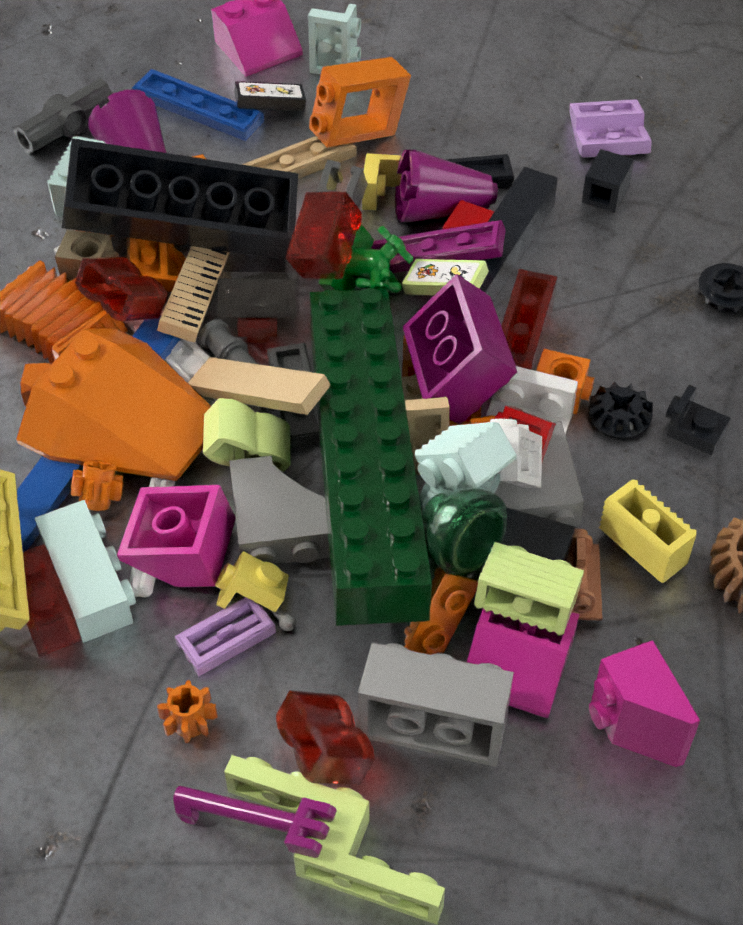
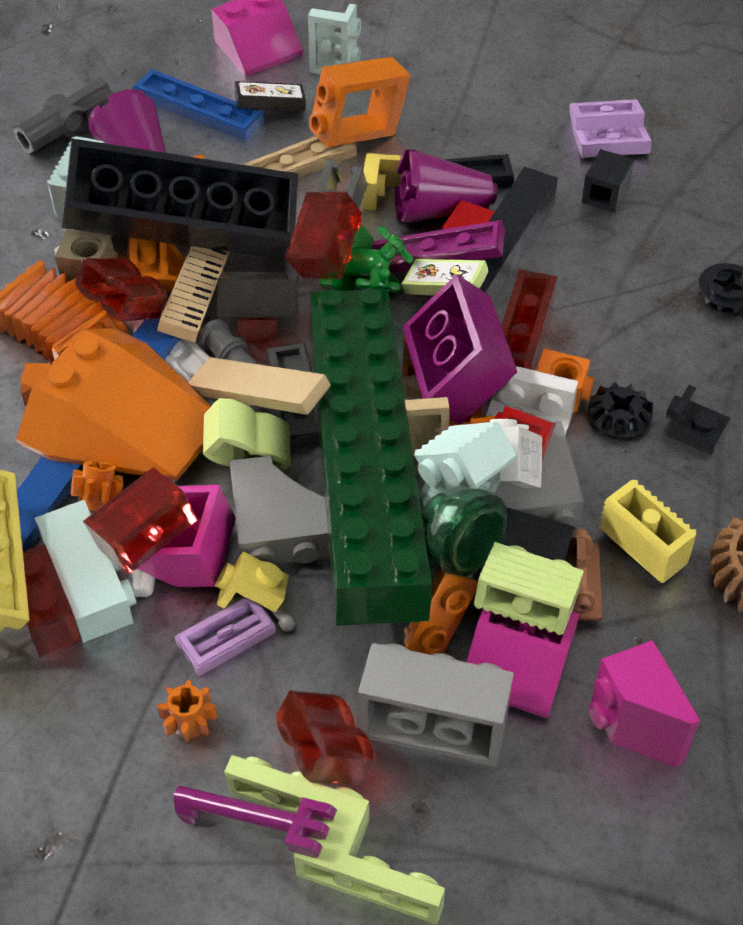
(140, 520): none -> clear red brick

